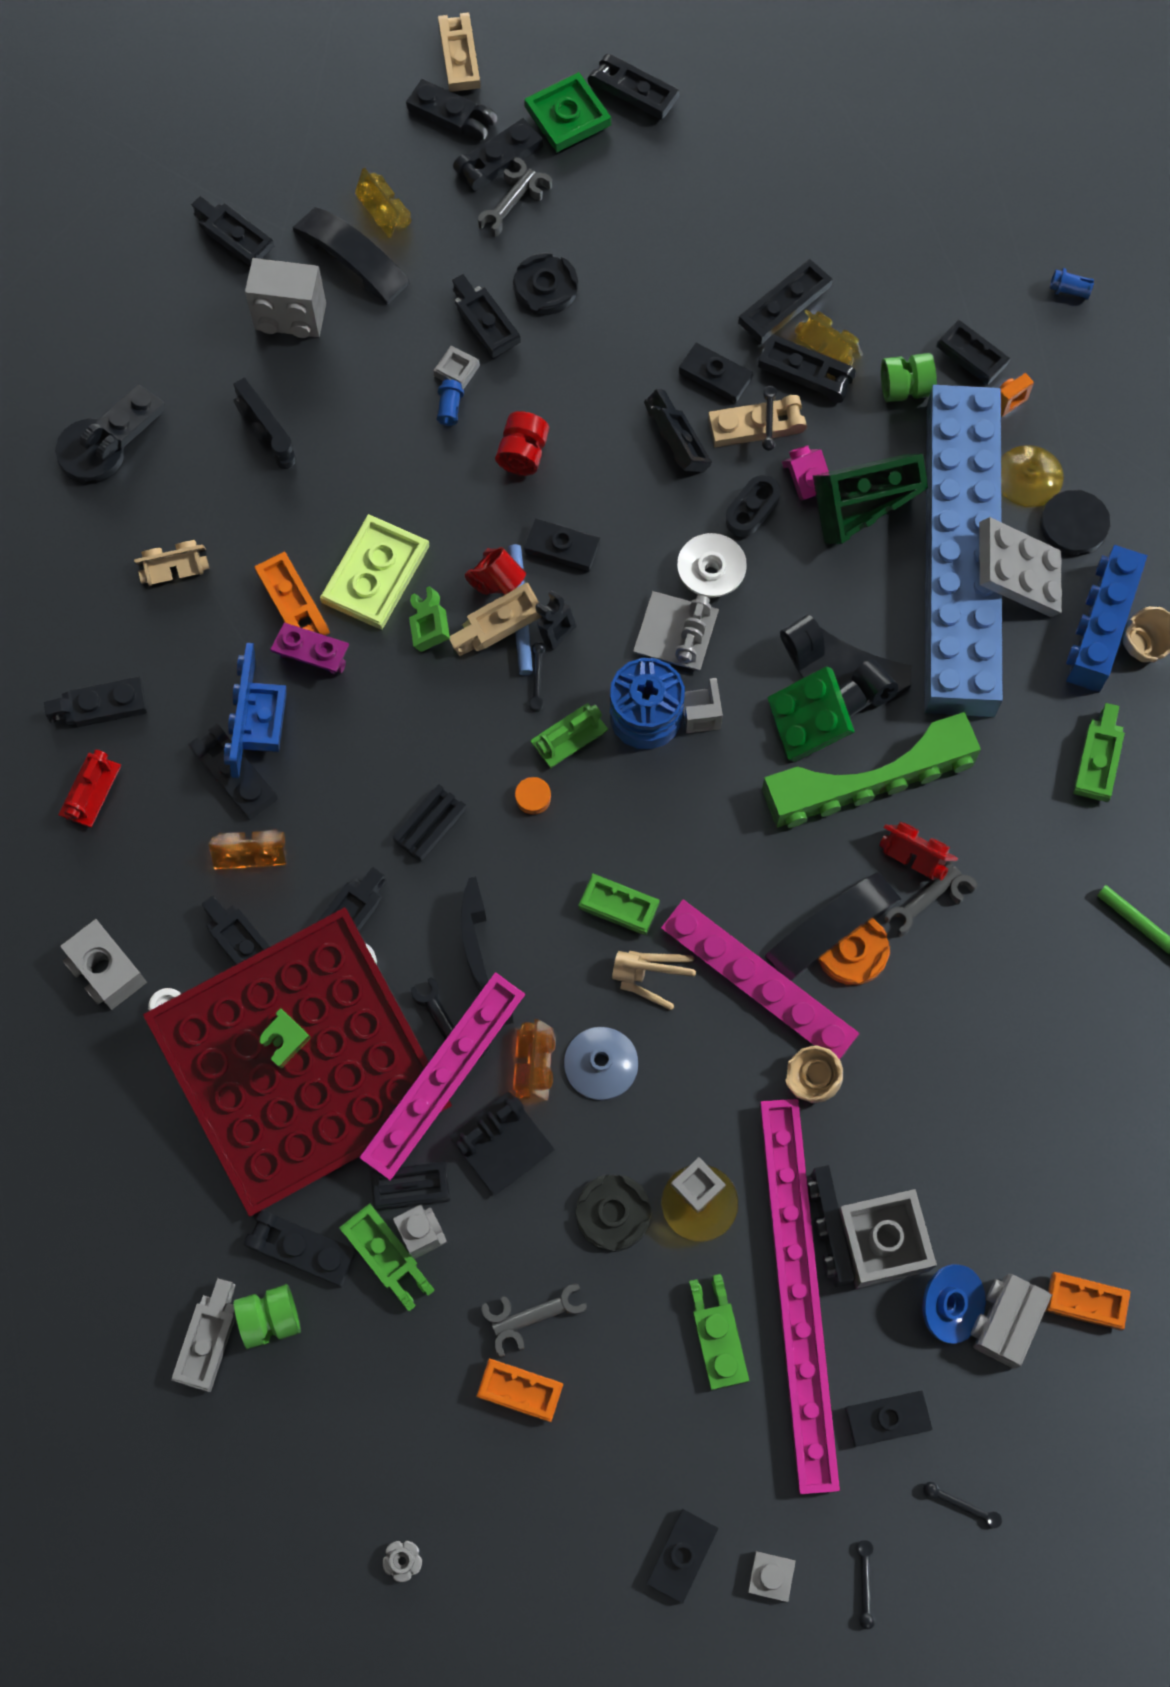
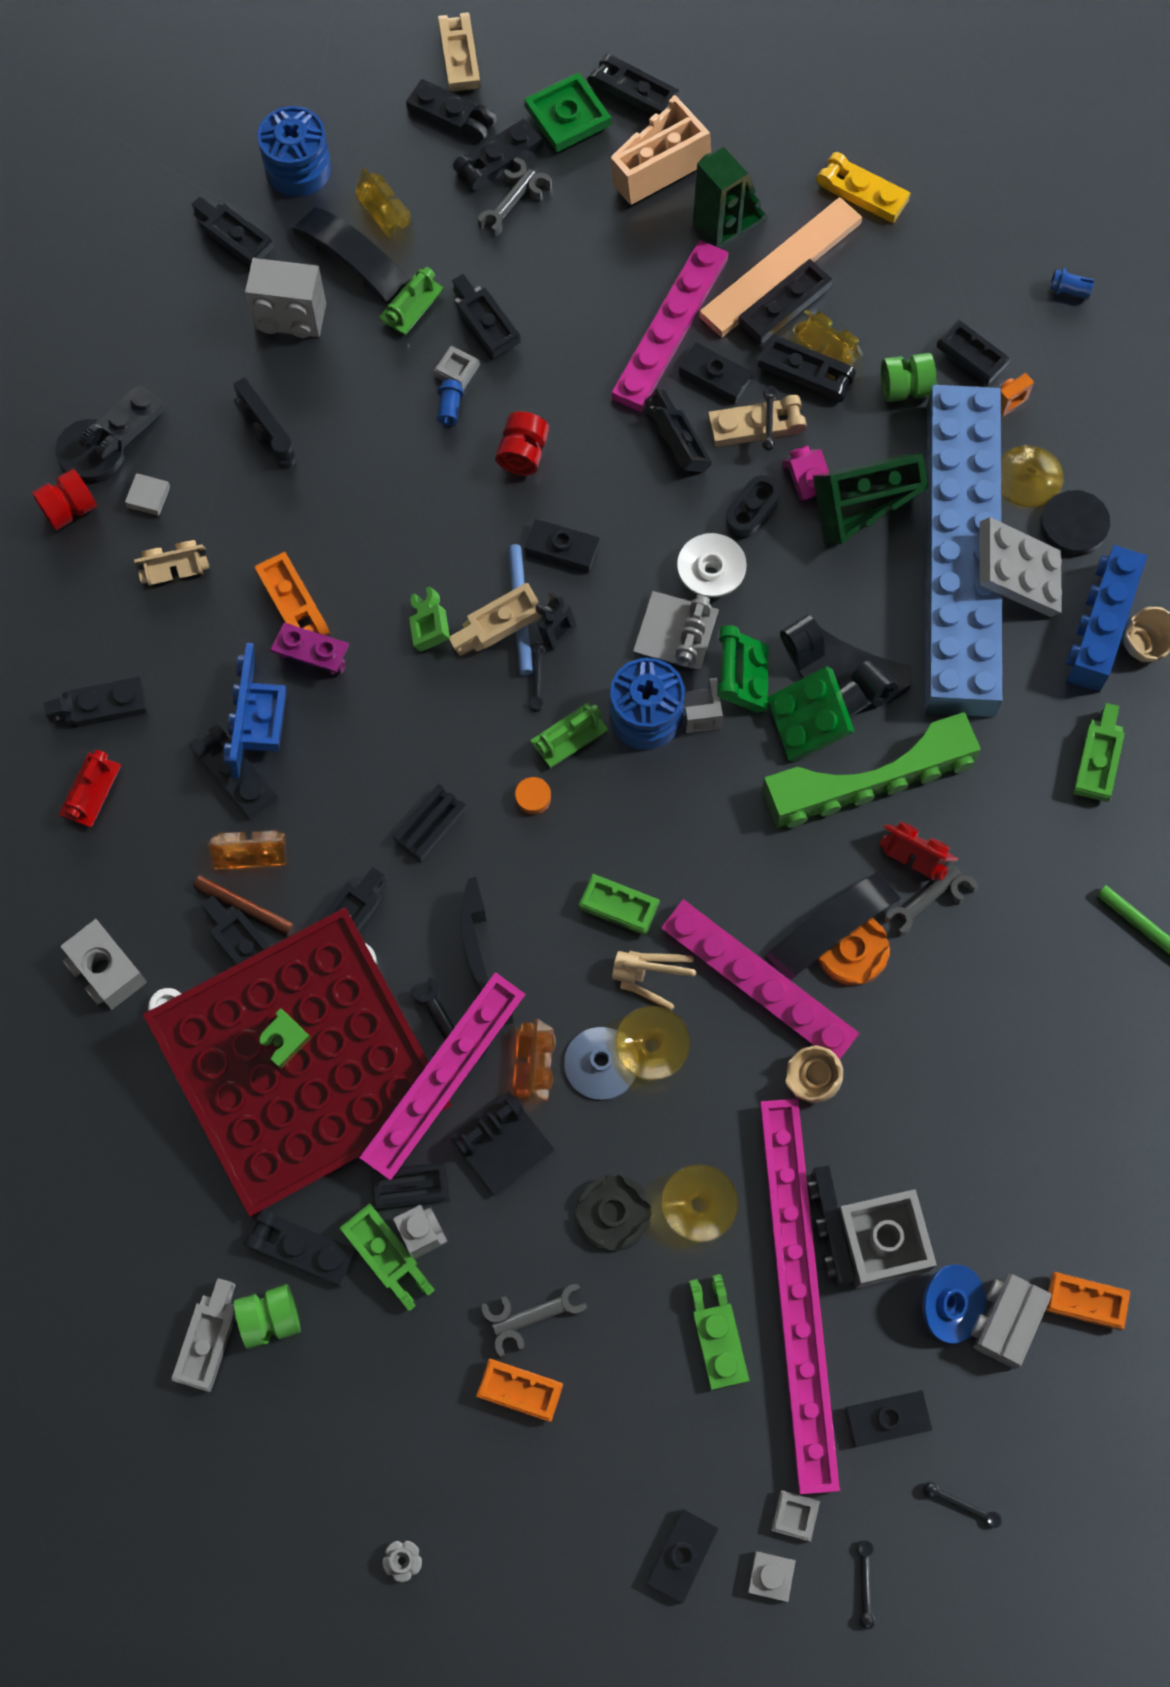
(64, 499): none -> red wheel
(147, 494): none -> light grey tile
(245, 906): none -> copper bar
(294, 151): none -> blue wheel
(374, 572): yellowish green tile -> none
(412, 301): none -> bright green hinge
(495, 573): red piece -> none
(545, 284): black tile -> none
(657, 1025): none -> clear yellow dish
(660, 152): none -> light nougat wedge
(669, 325): none -> dark pink plate
(698, 1185): light grey plate -> none
(724, 199): none -> dark green wedge
(743, 669): none -> green plate
(795, 1516): none -> light grey tile
(807, 243): none -> light nougat tile
(863, 188): none -> yellow plate

